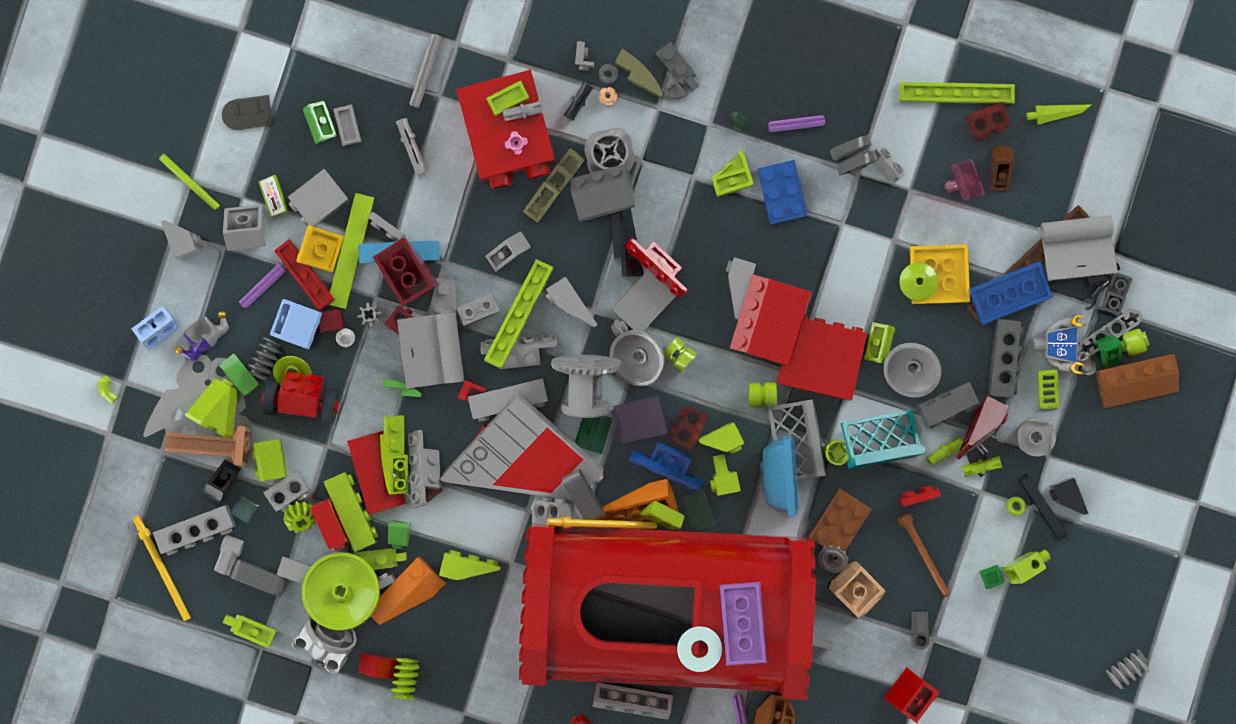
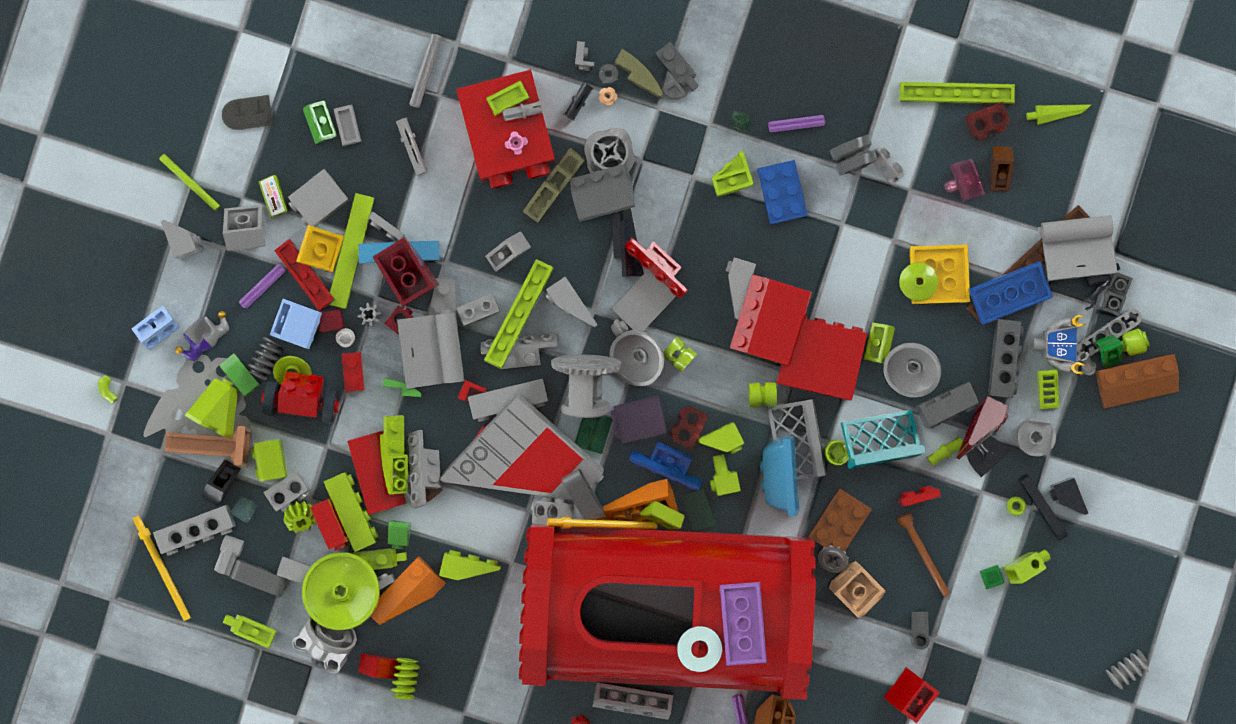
(353, 371): none -> red plate
(981, 466): lime pin -> none

